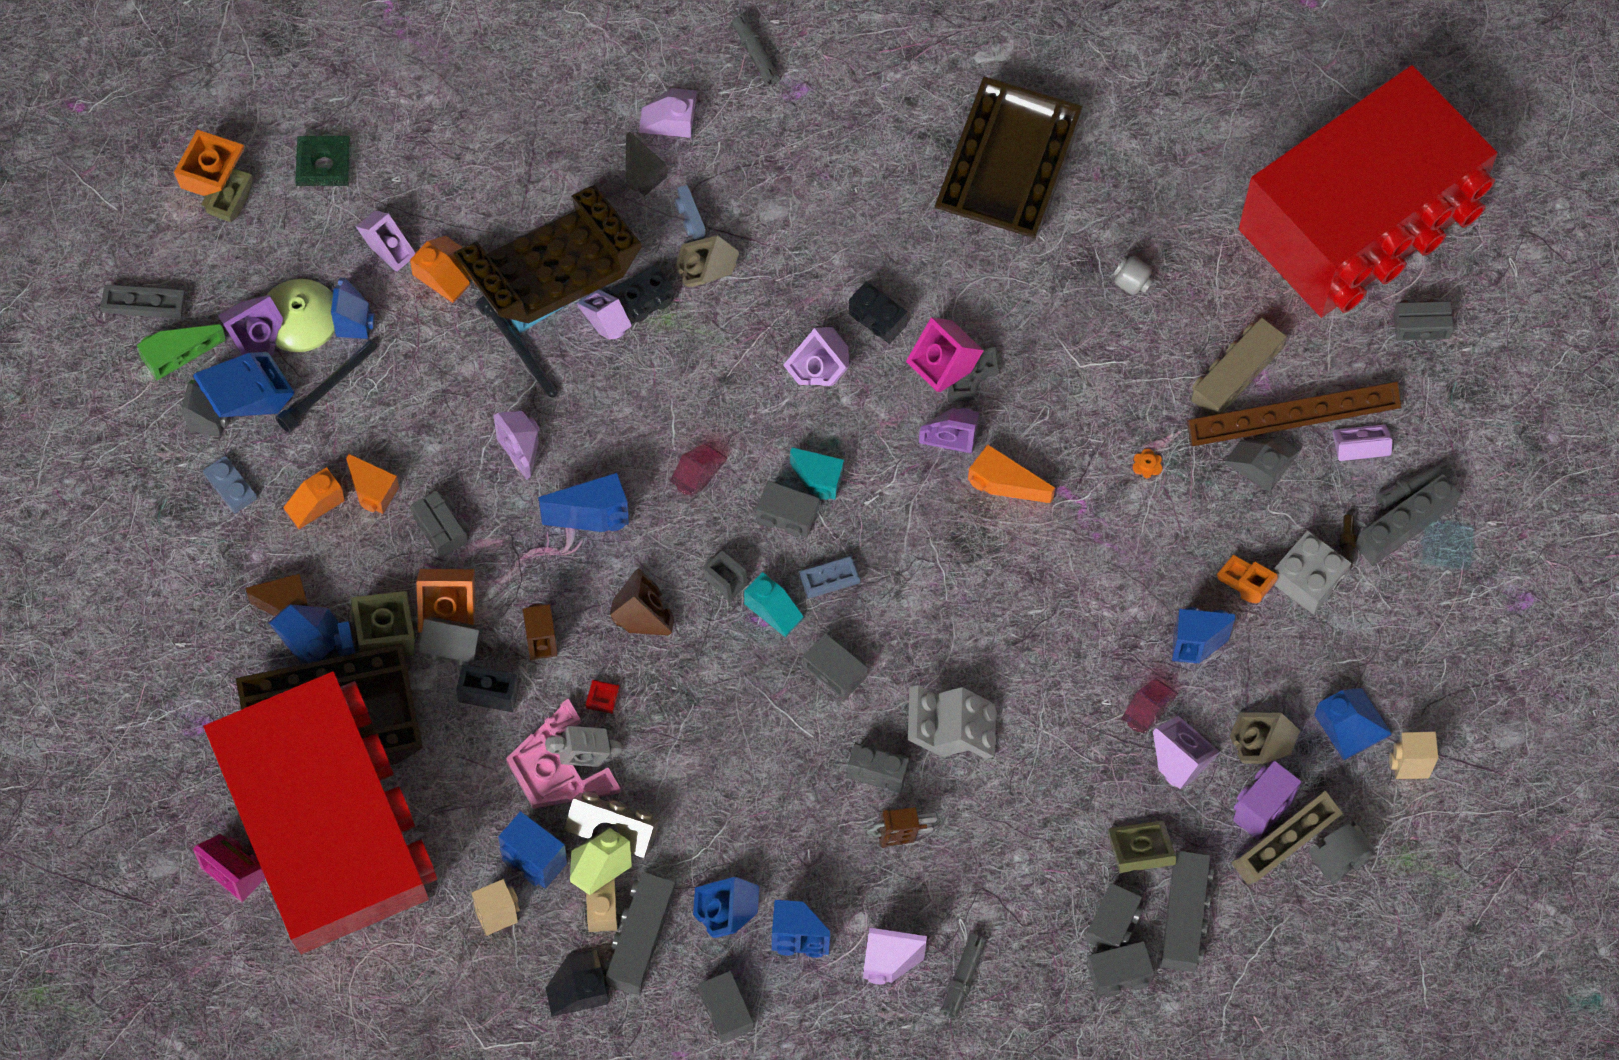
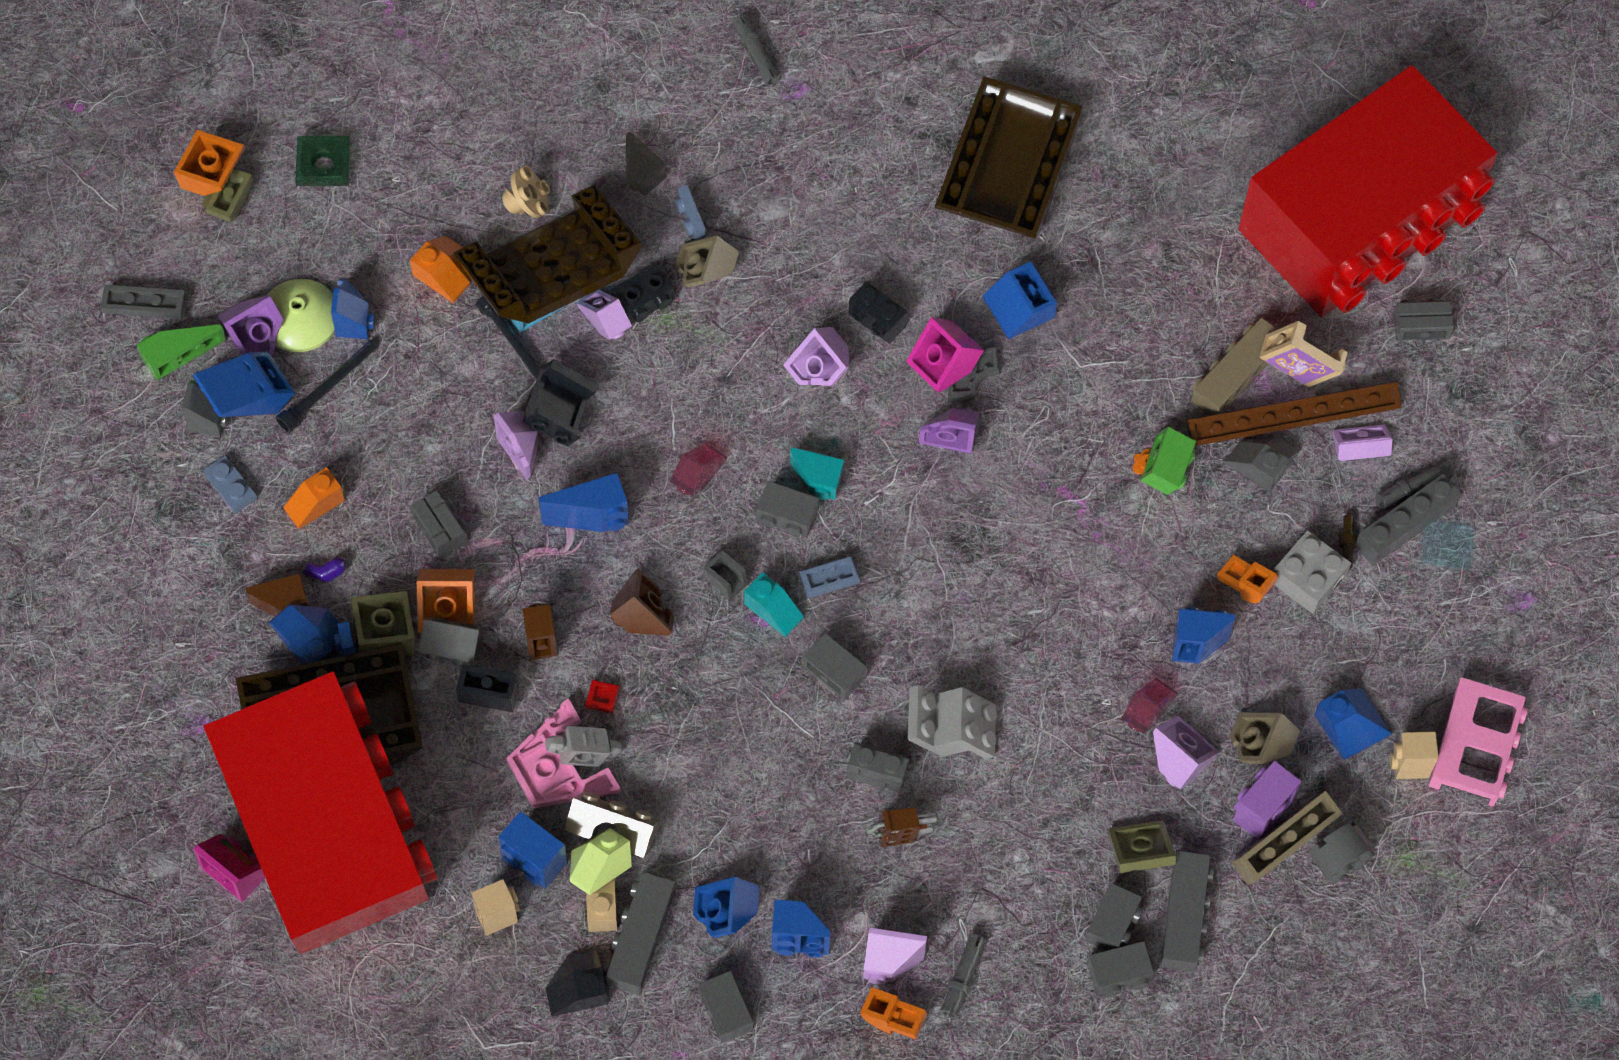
(327, 571): none -> dark purple arm
(372, 485): orange slope -> none
(386, 239): lavender slope -> none
(527, 194): none -> tan plate
(559, 402): none -> black panel
(670, 113): lavender slope -> none
(891, 1015): none -> orange brick
(1006, 478): orange slope -> none
(1020, 301): none -> blue slope
(1133, 275): light grey head -> none
(1168, 461): none -> bright green brick
(1298, 358): none -> panel
(1463, 733): none -> bright pink window

